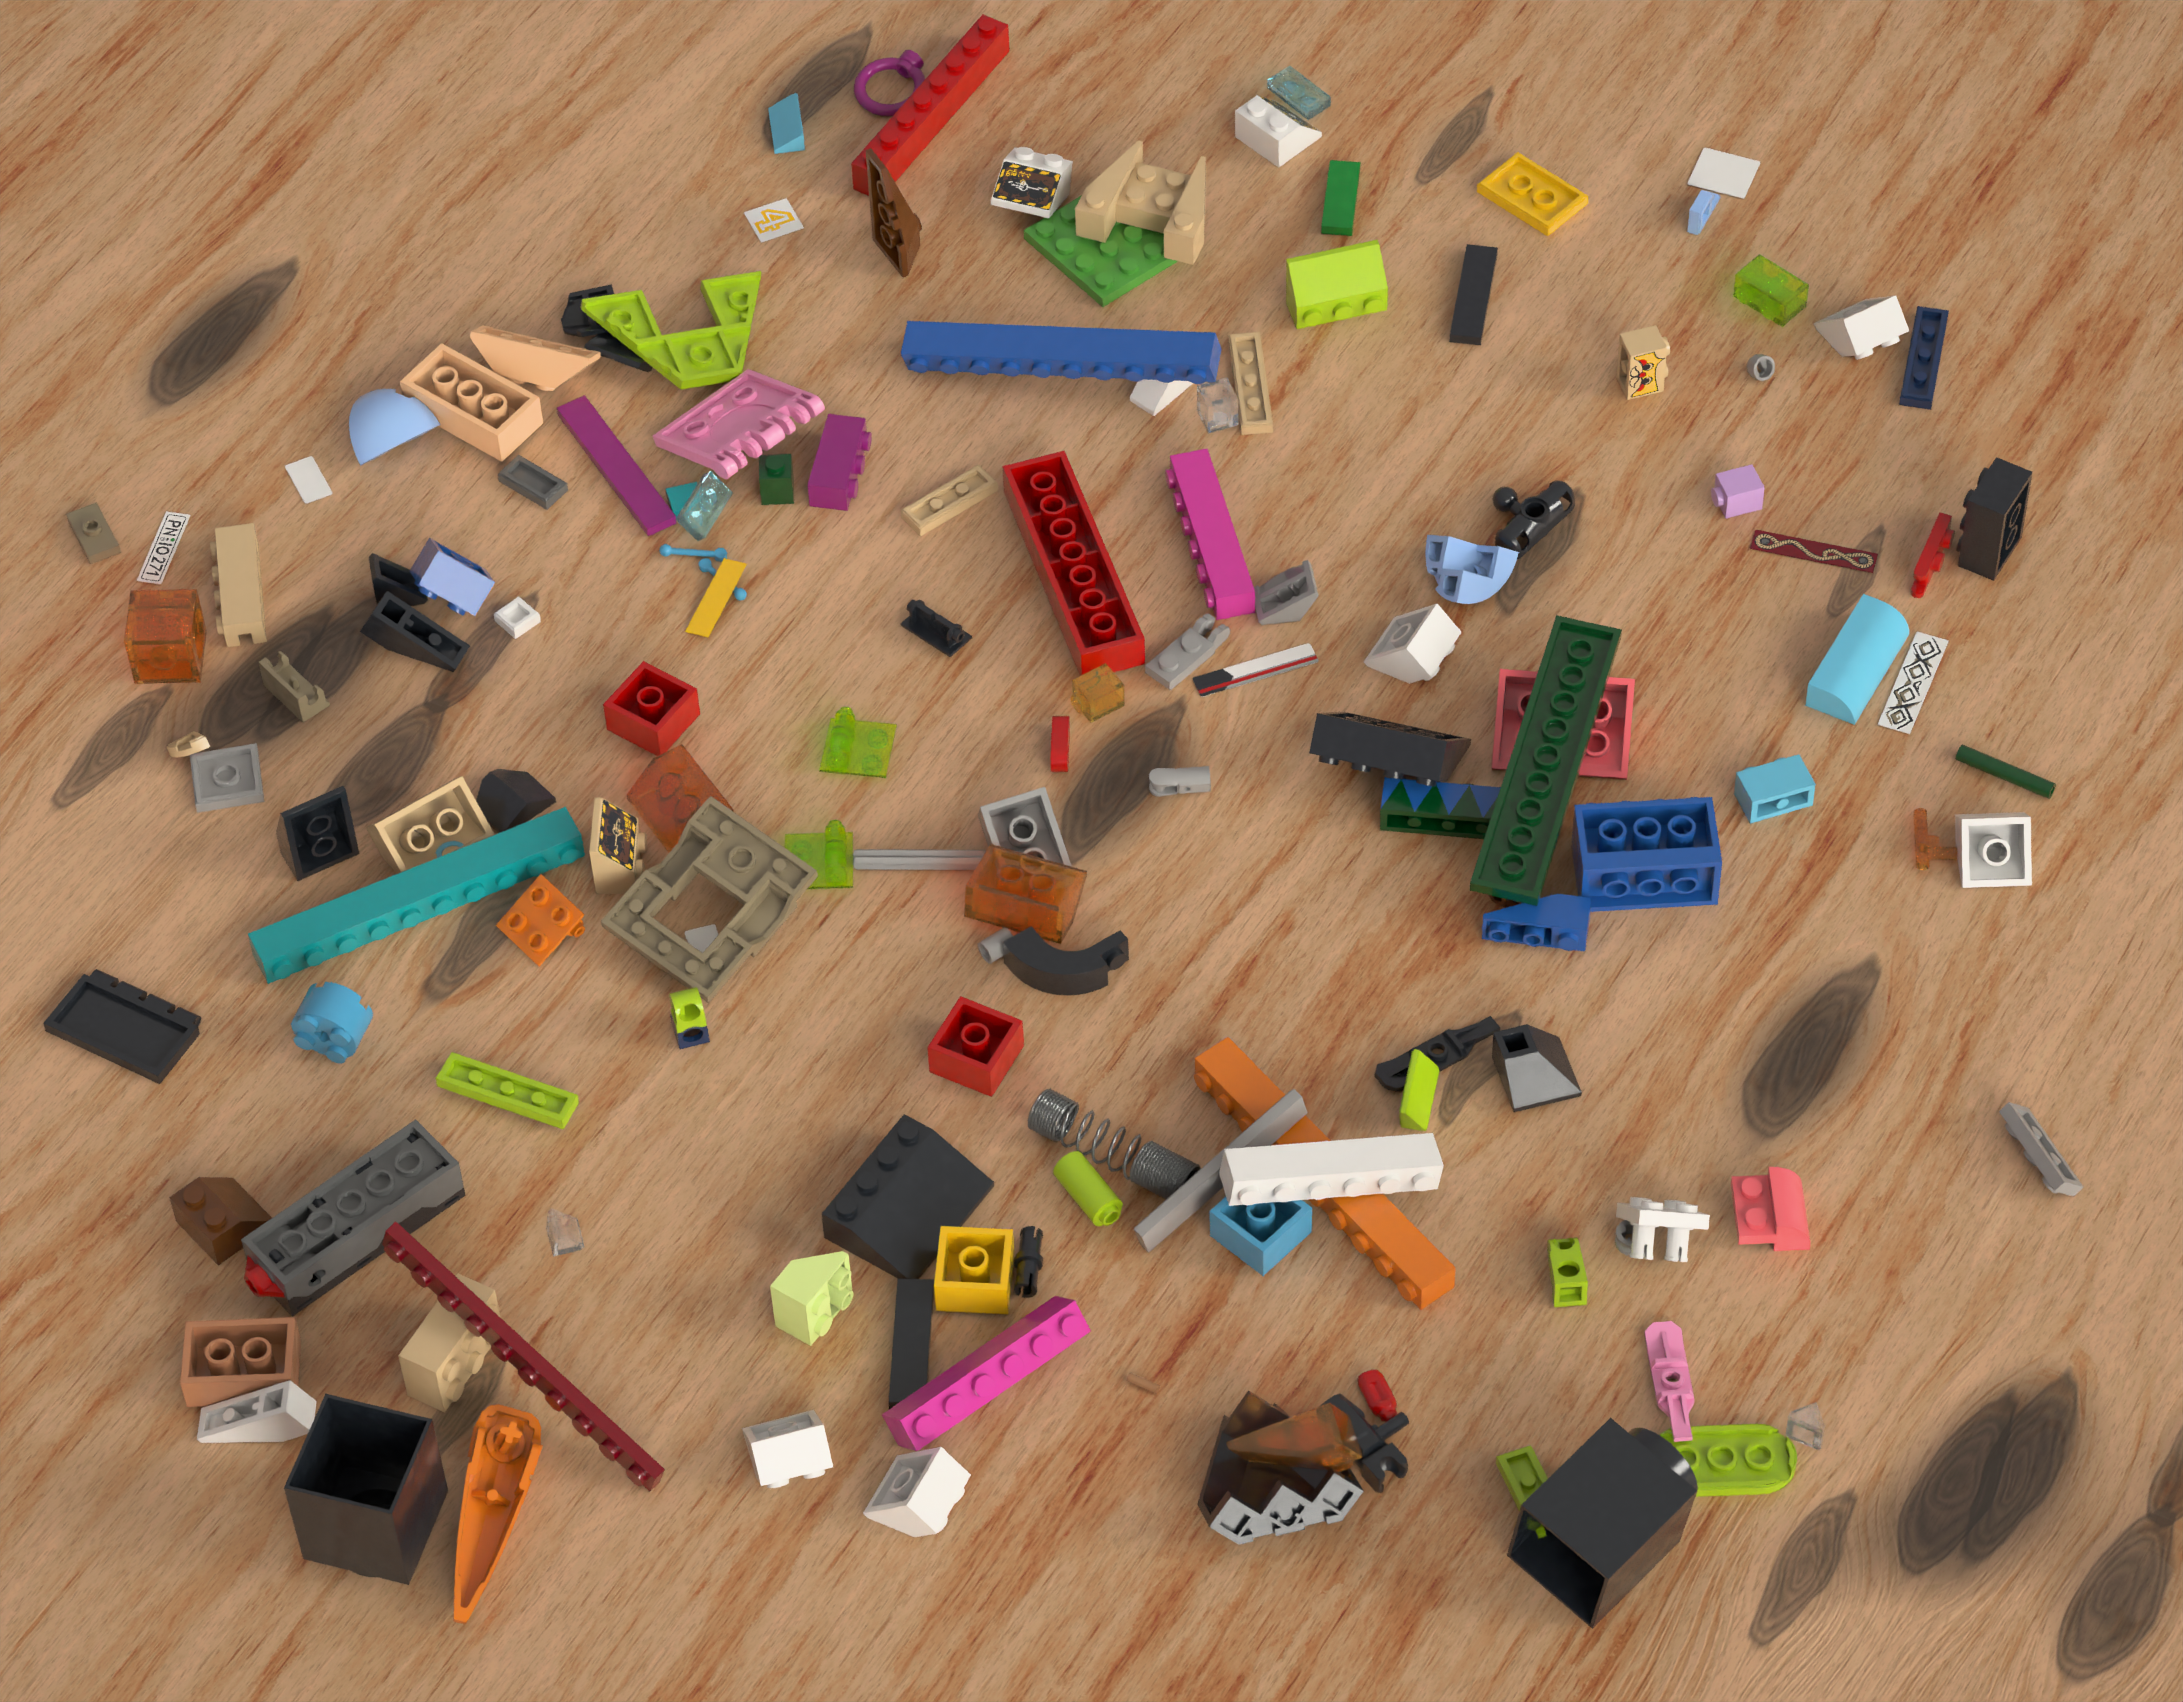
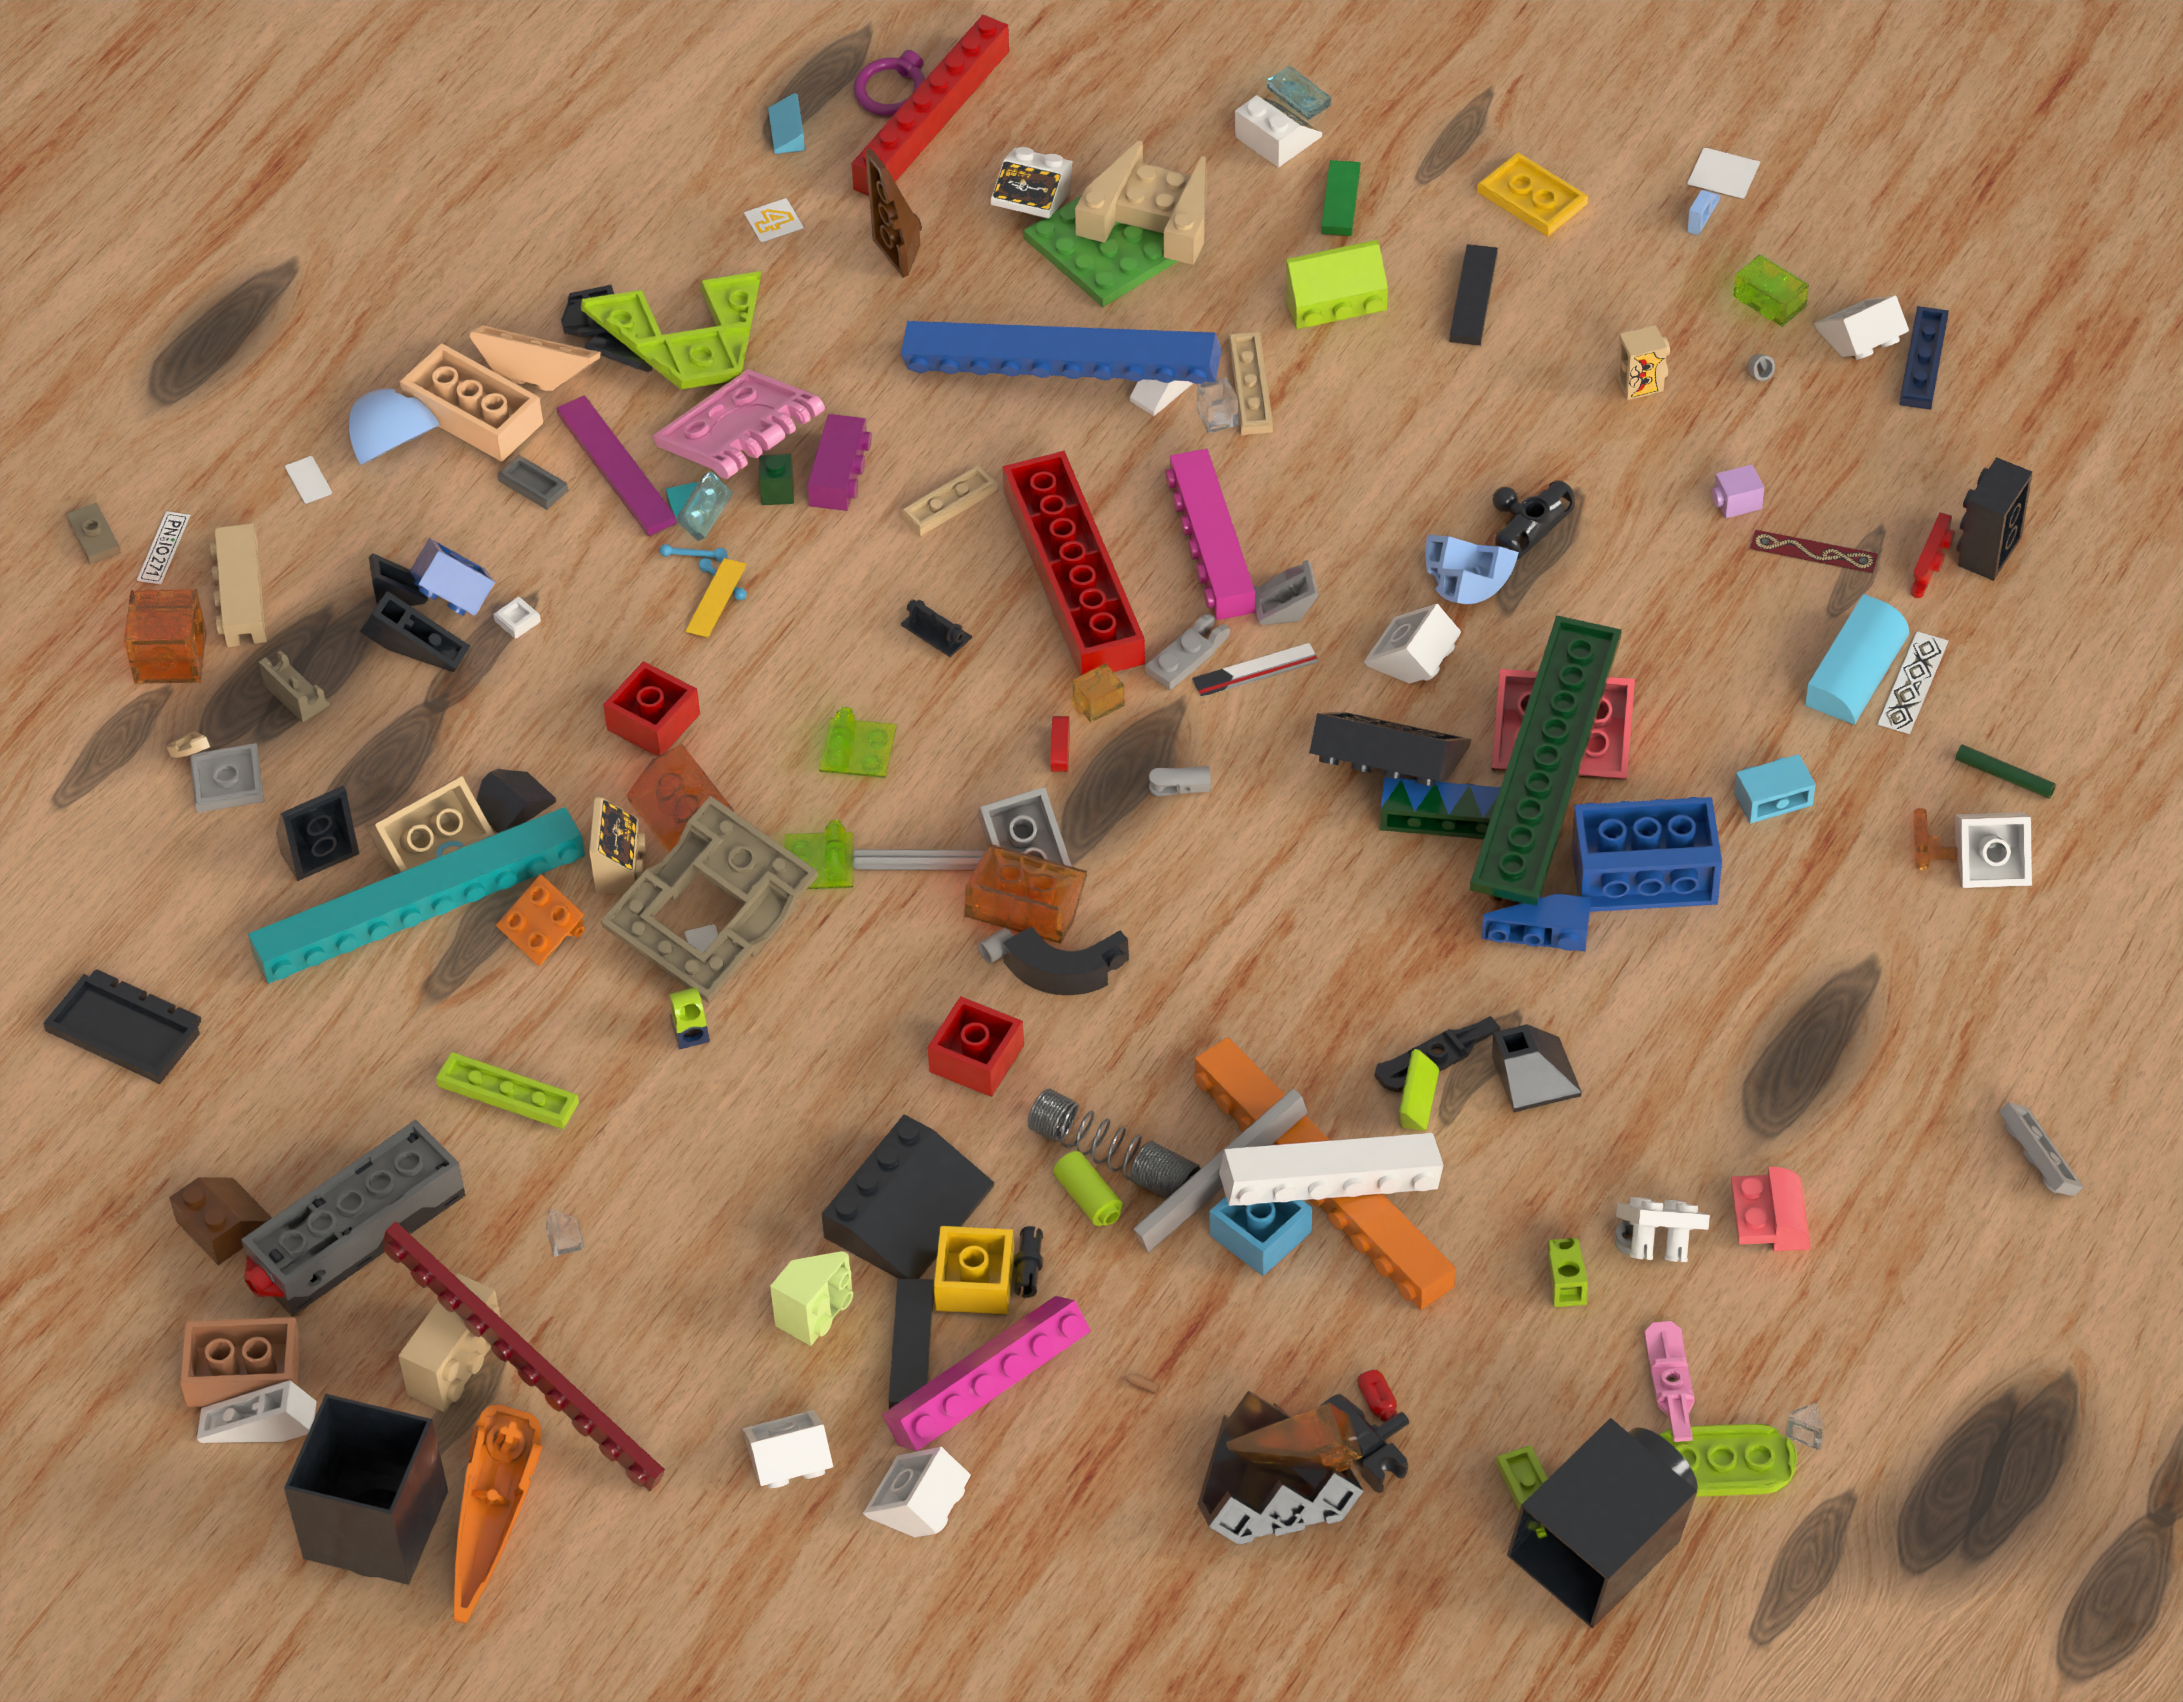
(331, 1021): dark azure brick -> none

